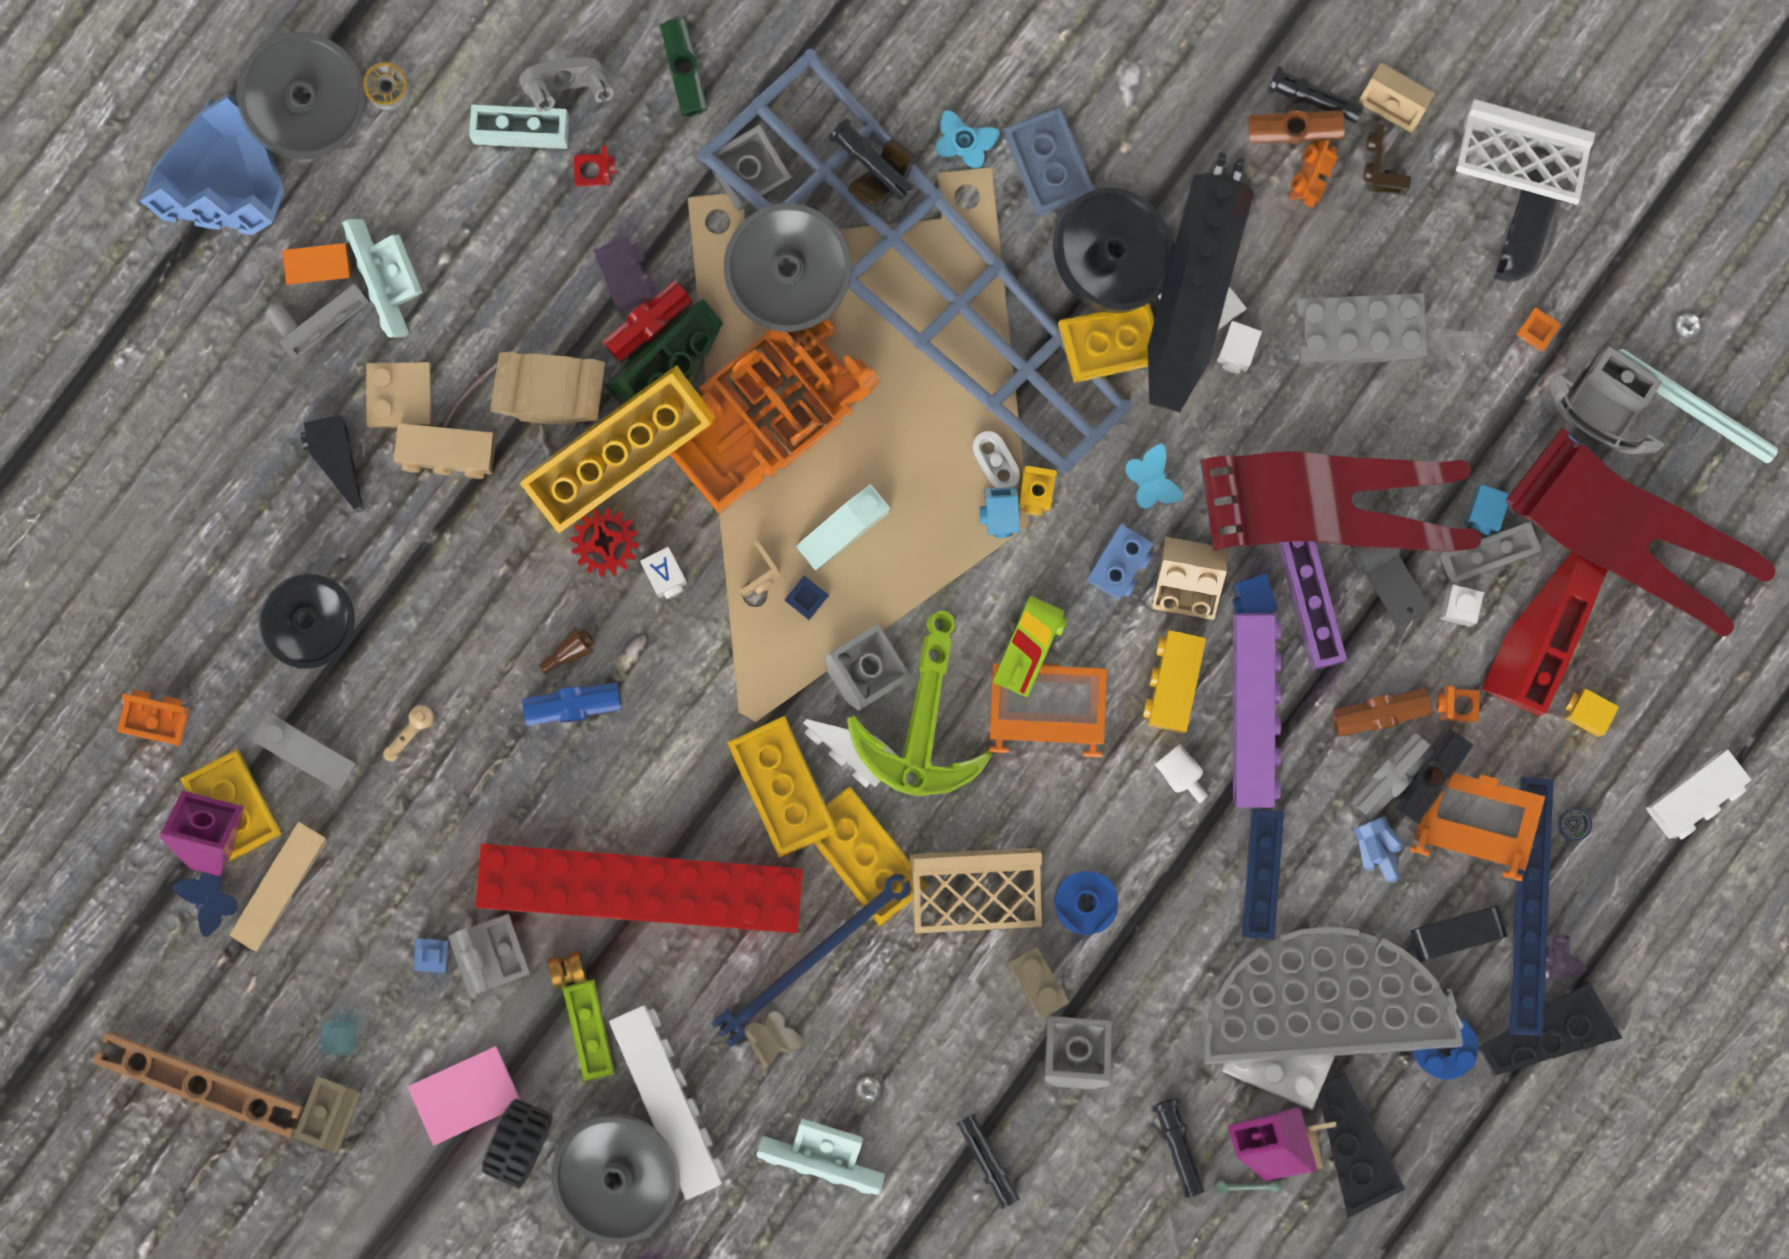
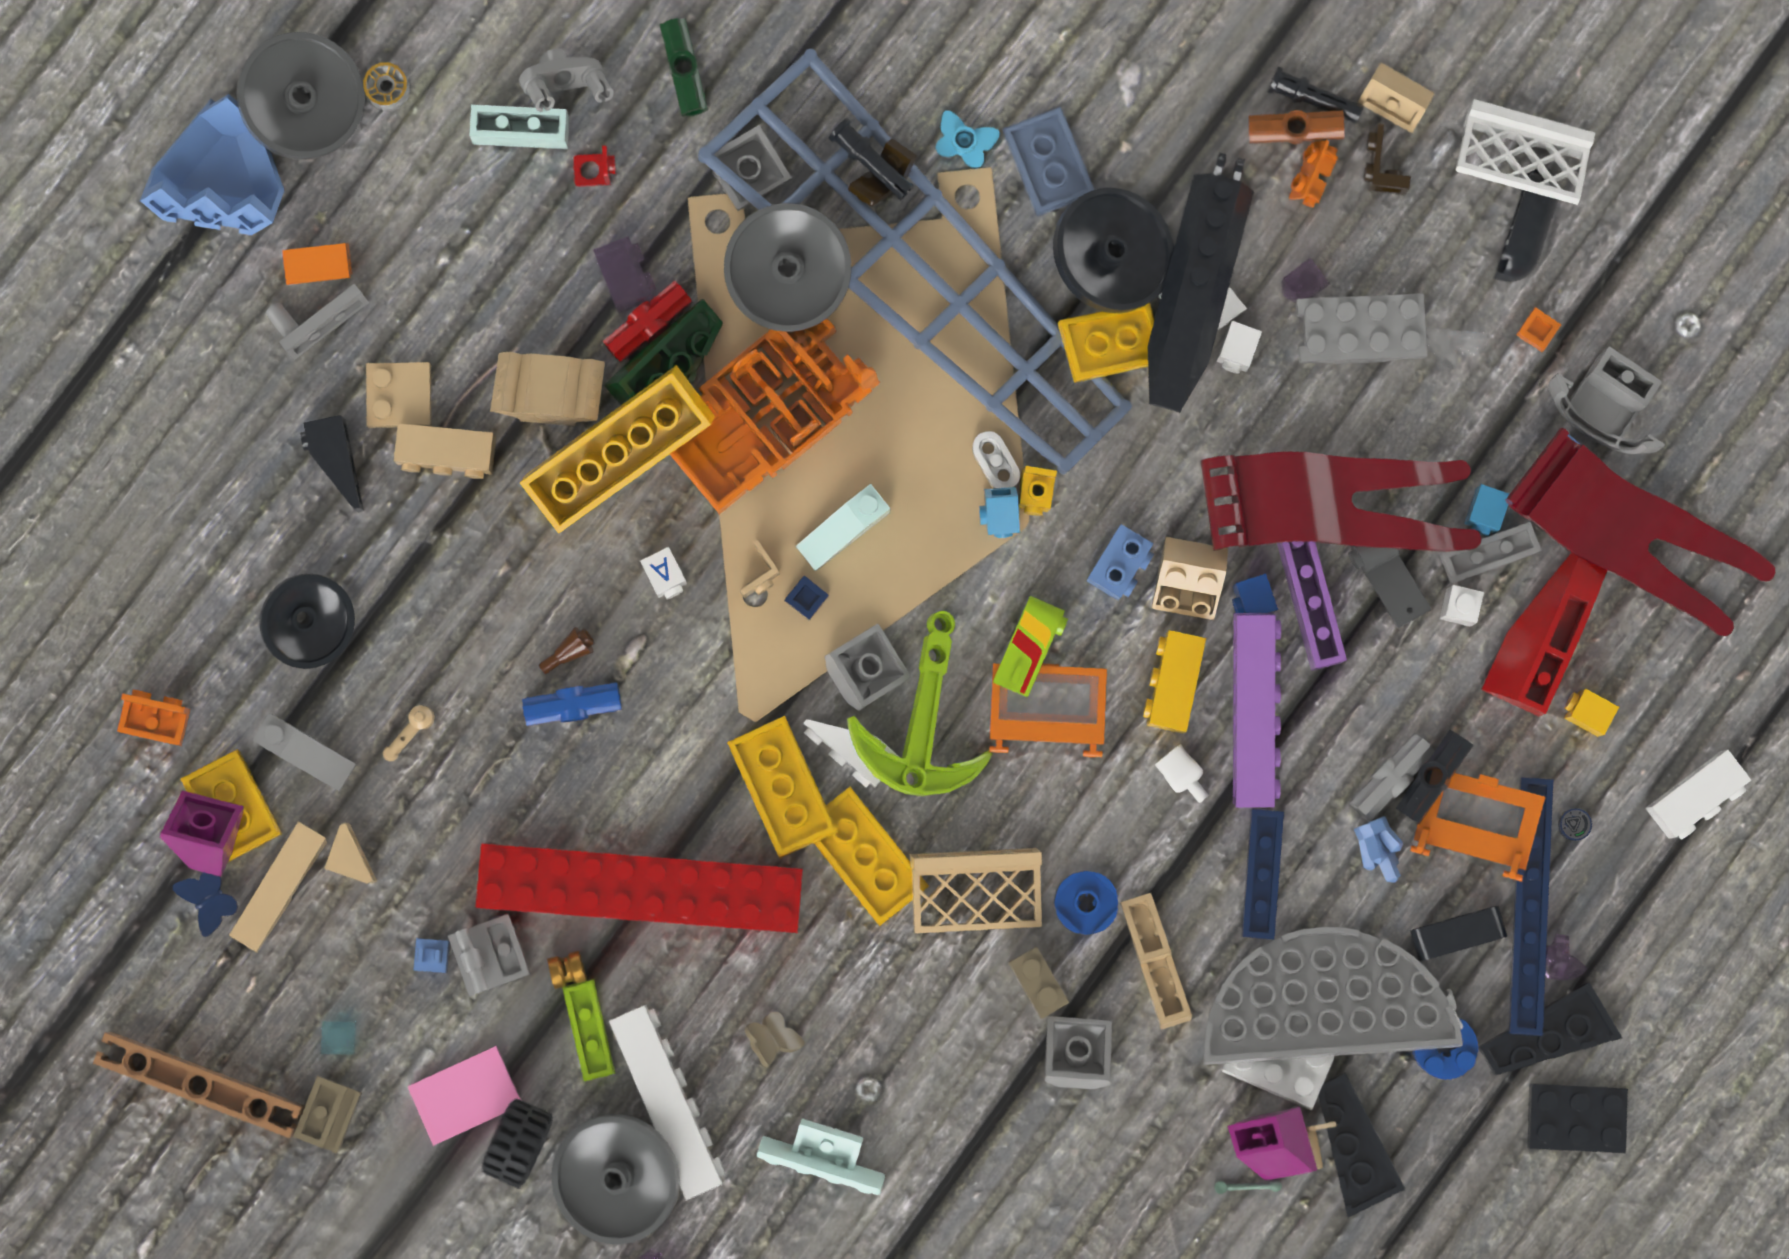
(348, 857): none -> tan slope
(386, 273): light aqua bracket -> none
(619, 539): red gear -> none
(736, 1021): dark blue hinge -> none
(1005, 1195): black pin -> none
(1152, 479): medium azure animal -> none
(1156, 961): none -> tan slope
(1175, 1133): black pin -> none
(1304, 282): none -> clear purple plate
(1381, 712): dark orange piece -> none
(1446, 700): orange bracket -> none
(1577, 1118): none -> black plate
(1709, 414): light aqua axle -> none

